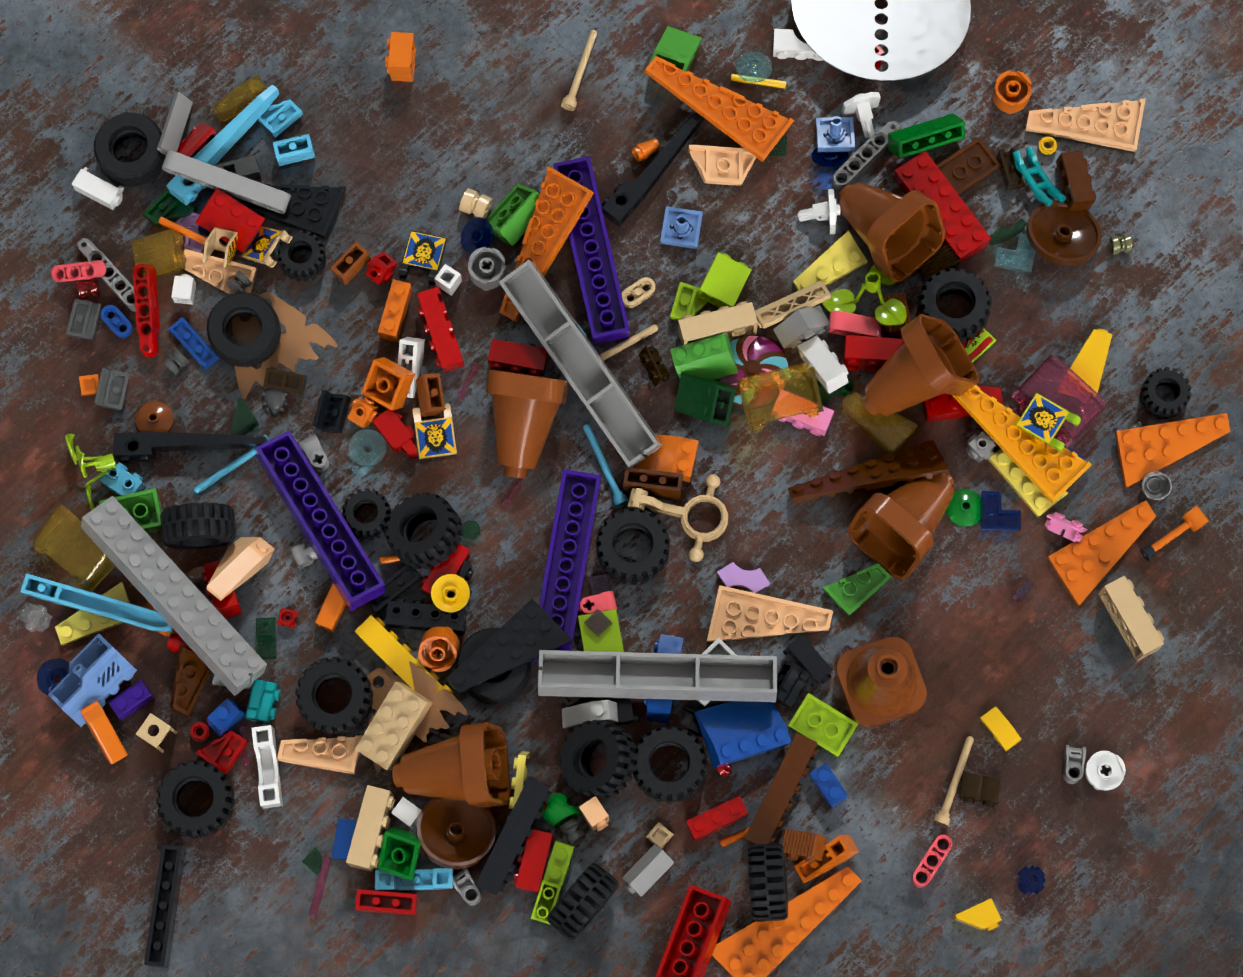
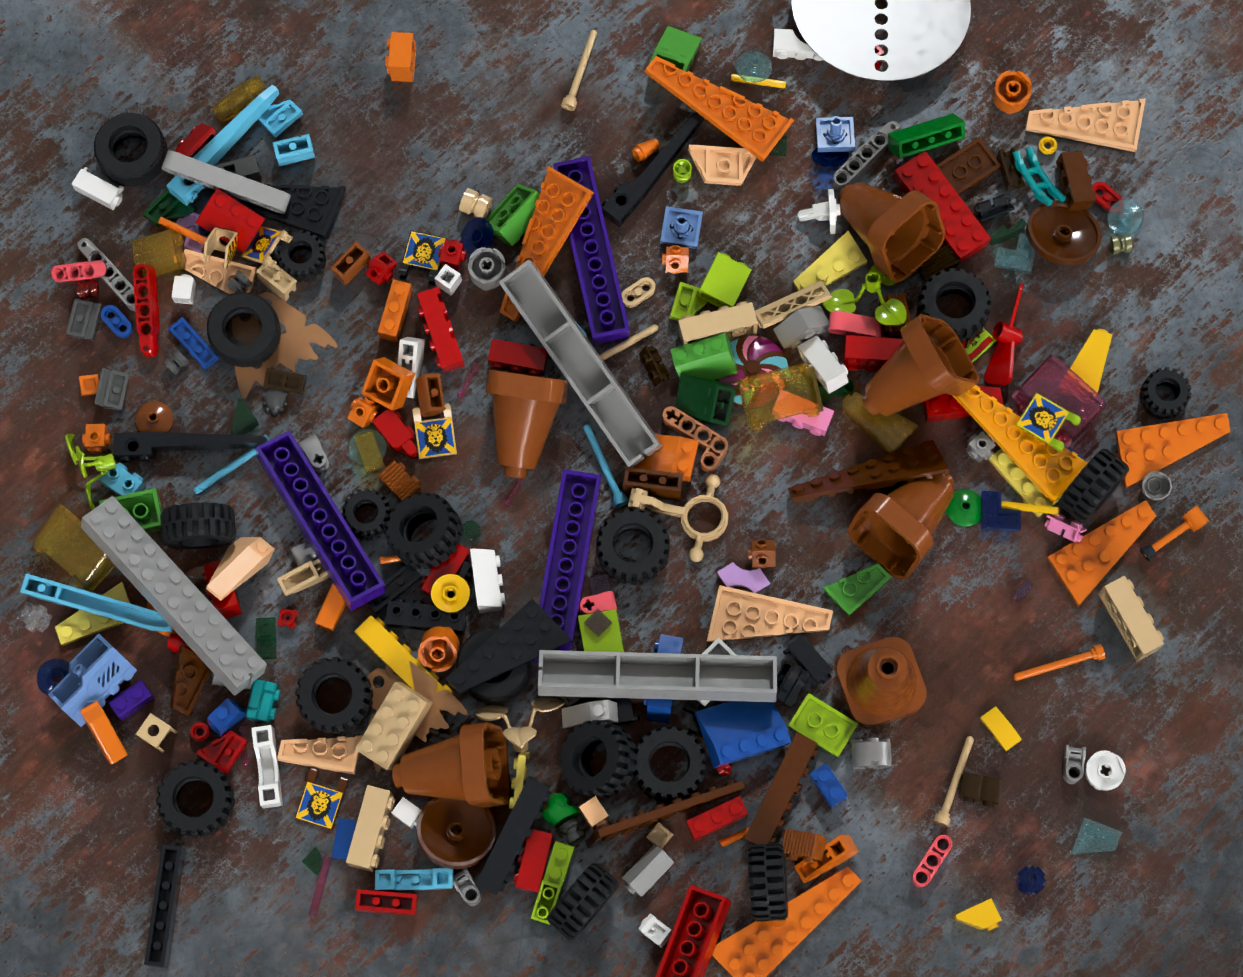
(96, 438): none -> orange brick
(175, 124): light grey tile -> none
(276, 280): none -> tan hinge
(303, 577): none -> tan slope
(320, 803): none -> flag
(331, 412): black bracket -> none
(369, 452): none -> clear yellow tile
(399, 481): none -> dark orange brick
(399, 853): green slope -> none
(452, 254): none -> red brick
(487, 580): none -> white slope
(522, 735): none -> tan plant
(655, 930): none -> white bracket
(660, 813): none -> reddish brown wing
(676, 259): none -> orange brick
(682, 166): none -> lime wheel
(697, 429): none -> nougat beam
(762, 553): none -> dark orange brick
(862, 105): white piece -> none
(872, 753): none -> light grey brick
(985, 211): none -> black hinge
(1001, 364): none -> red piece
(1030, 507): none -> yellow bar
(1094, 485): none -> black tyre
(1095, 838): none -> clear light blue wing
(1096, 652): none -> orange piece
(1108, 195): none -> red plate
(1133, 217): none -> clear light blue dish

